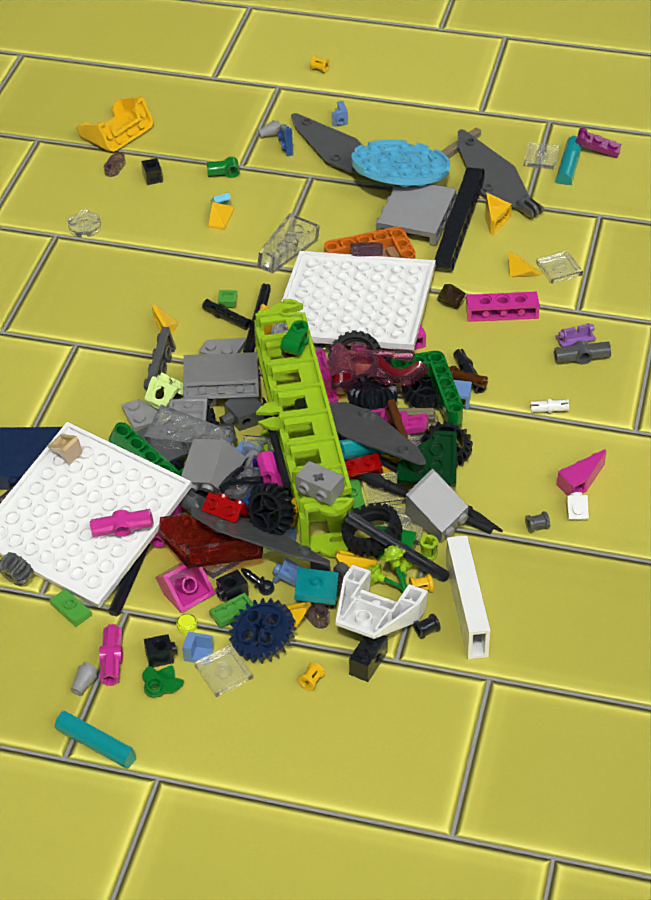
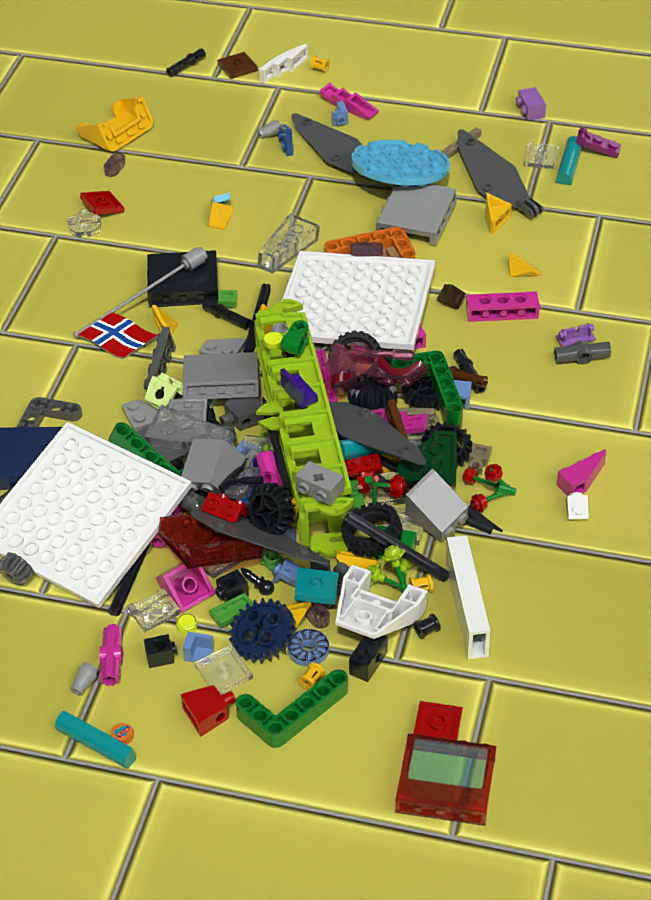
(42, 407): none -> dark grey beam
(67, 446): tan slope -> none
(70, 607): bright green plate -> none
(102, 202): none -> red plate
(121, 523): dark pink piece -> none
(122, 336): none -> flag
(123, 733): none -> orange tile
(152, 171): black brick -> none
(153, 610): none -> clear plate
(162, 680): green plate -> none
(184, 286): none -> black panel
(187, 61): none -> black pin
(206, 707): none -> red torso
(228, 167): green piece -> none
(237, 65): none -> reddish brown plate
(271, 558): none -> bright green plate
(273, 340): none -> neon yellow piece
(280, 728): none -> green beam
(284, 62): none -> white slope
(298, 389): none -> dark purple panel
(312, 638): none -> tile
(354, 103): none -> dark pink slope
(369, 483): none -> red plant
(429, 545): lime bush -> none
(438, 720): none -> red plate
(445, 779): none -> panel
(459, 219): black beam -> none
(479, 456): none -> dark tan plate
(493, 473): none -> red plant
(531, 103): none -> medium lavender brick
(537, 521): dark grey bush -> none
(549, 406): white pin -> none
(559, 267): clear plate -> none

